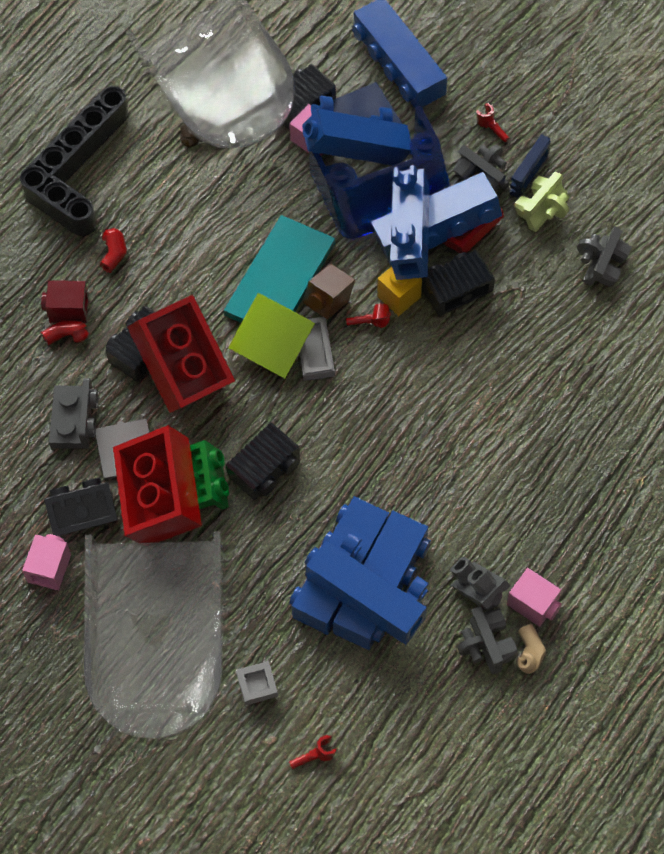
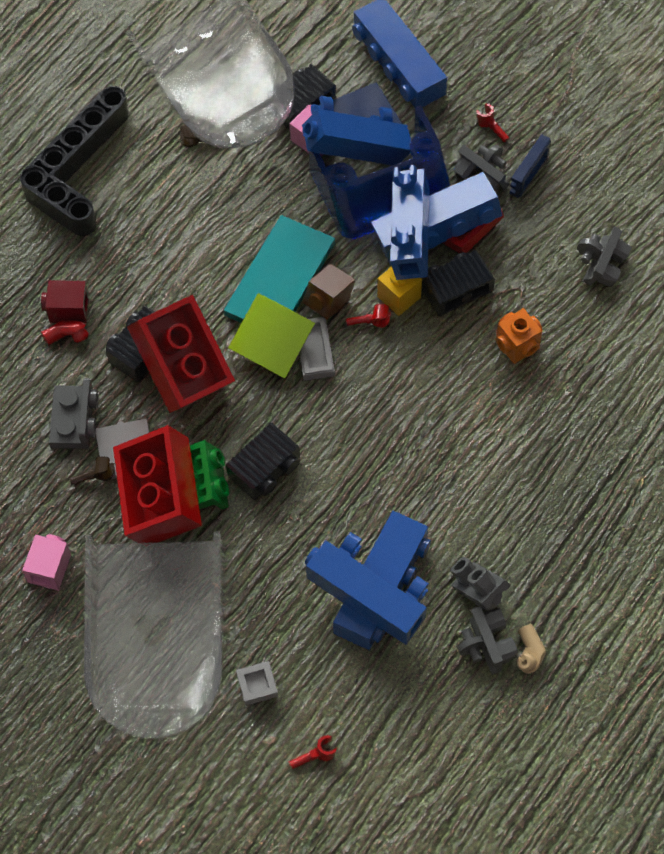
(80, 508): black bracket -> none
(103, 471): none -> dark brown hand
(117, 249): red arm -> none
(313, 604): blue brick -> none
(518, 335): none -> orange brick
(534, 597): bright pink brick -> none
(547, 202): yellowish green hips -> none

